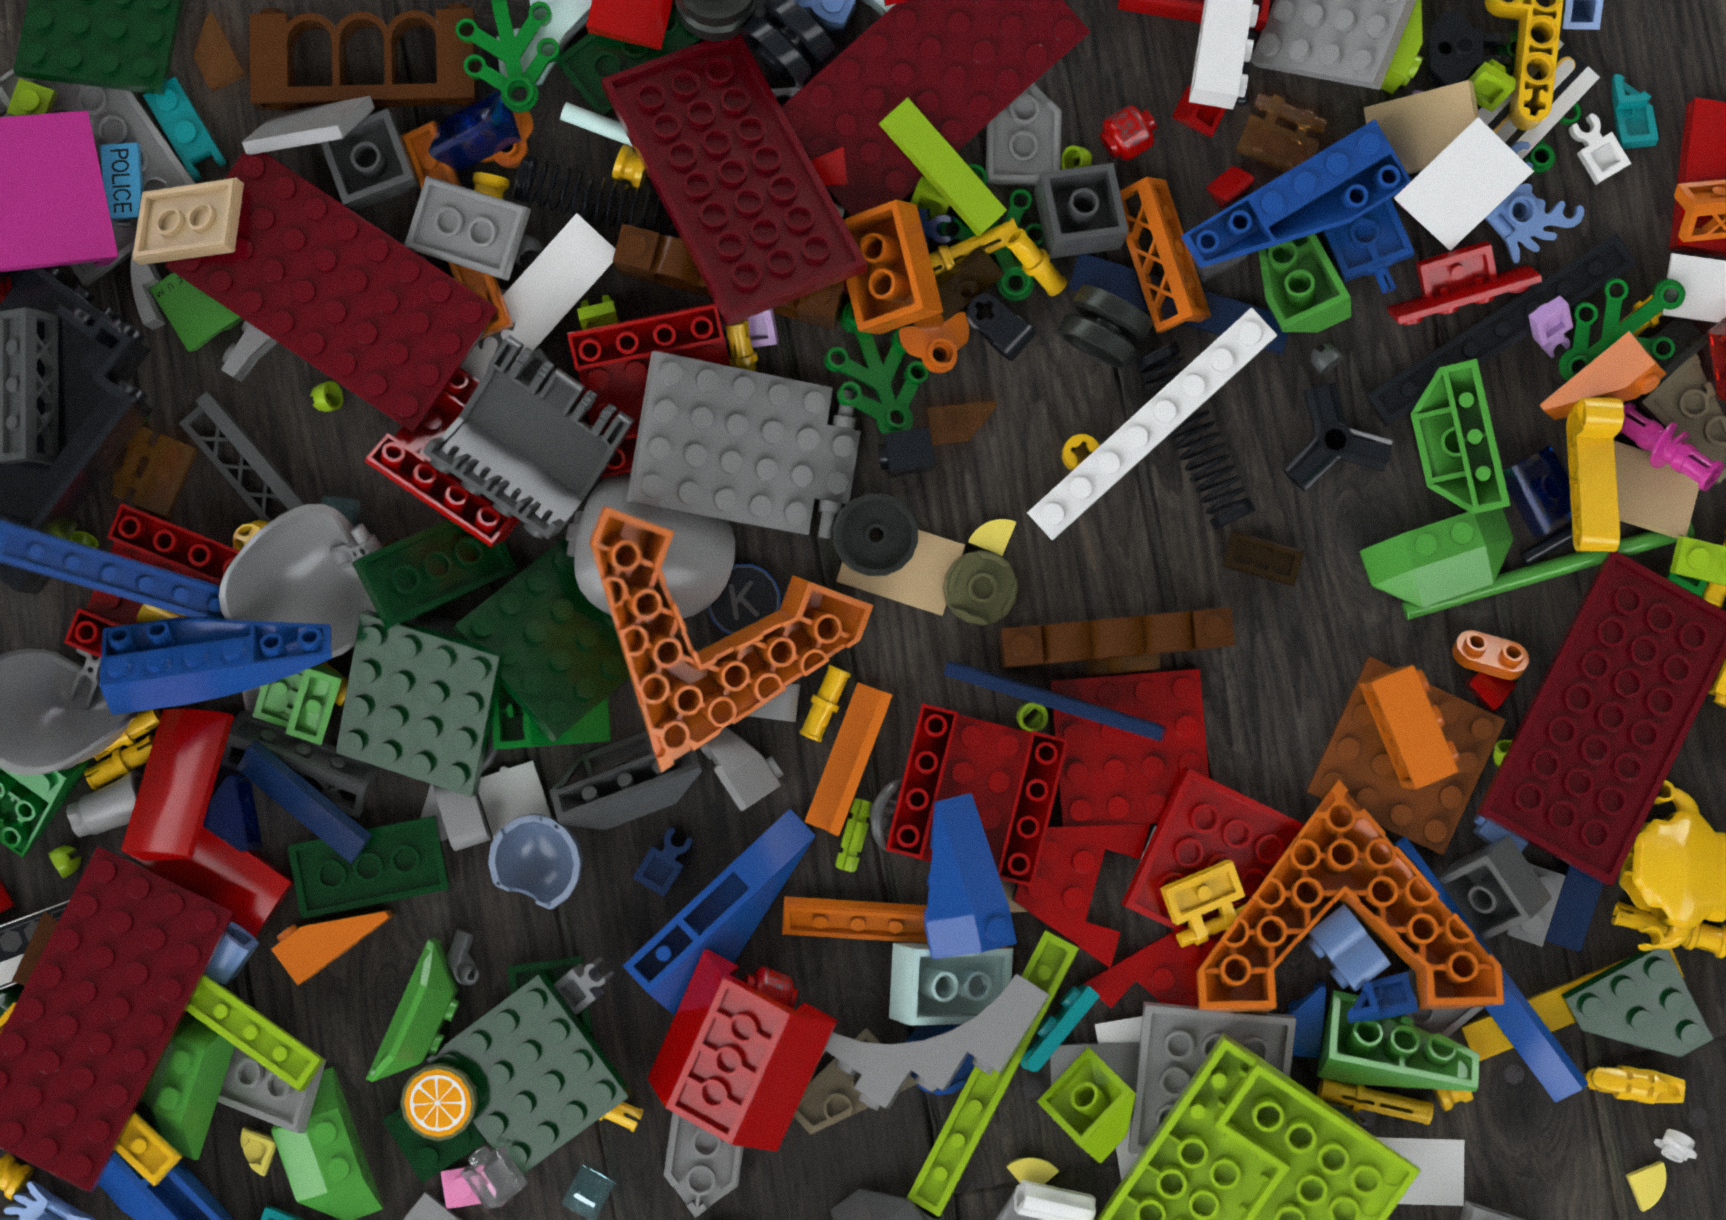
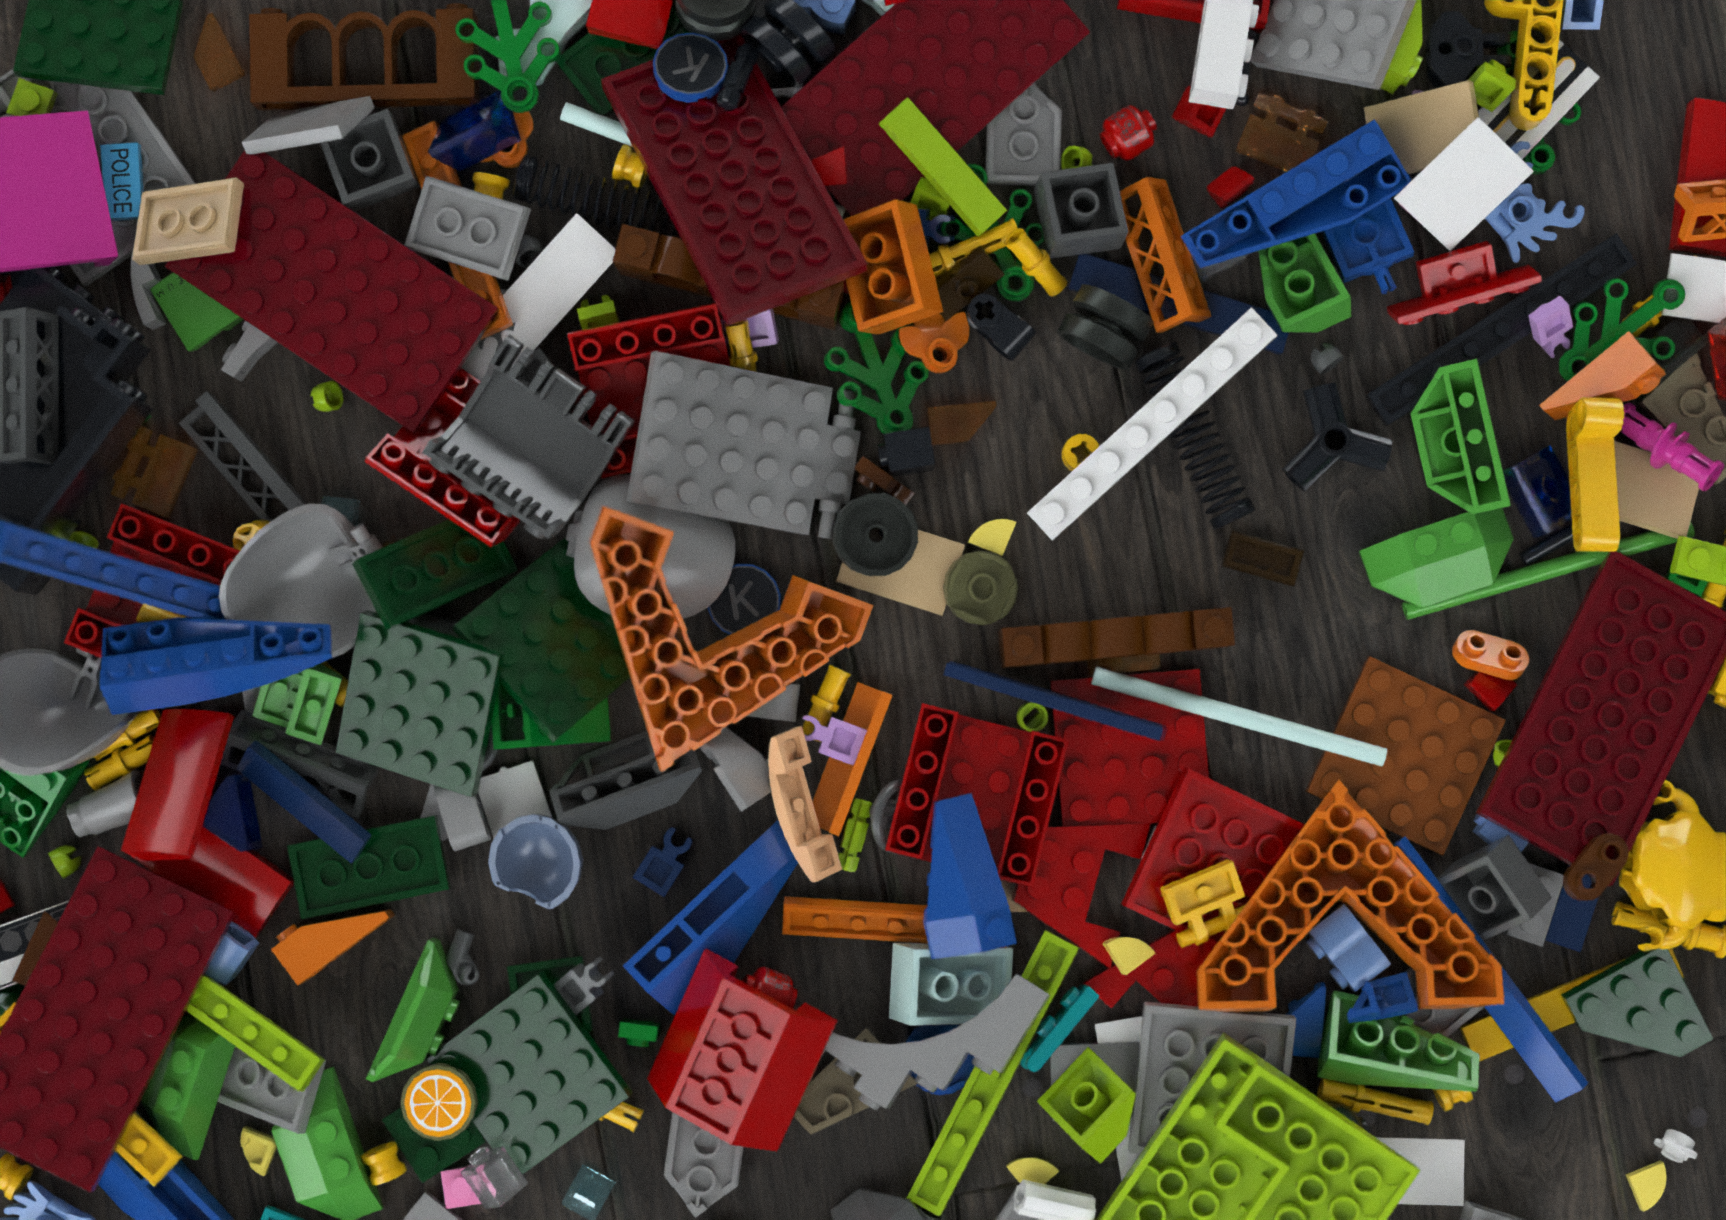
(184, 127): teal hinge -> none
(383, 1163): none -> yellow wheel
(639, 1032): none -> green plate
(690, 67): none -> black tile
(737, 77): none -> black axle
(794, 806): none -> light nougat slope
(838, 739): none -> lavender plate
(874, 477): none -> reddish brown plate
(1127, 952): none -> light yellow tile
(1239, 716): none -> light aqua piece
(1410, 726): orange brick -> none
(1596, 865): none -> reddish brown plate
(1601, 154): white plate -> none
(1632, 115): teal slope -> none
(1637, 1084): yellow hinge -> none

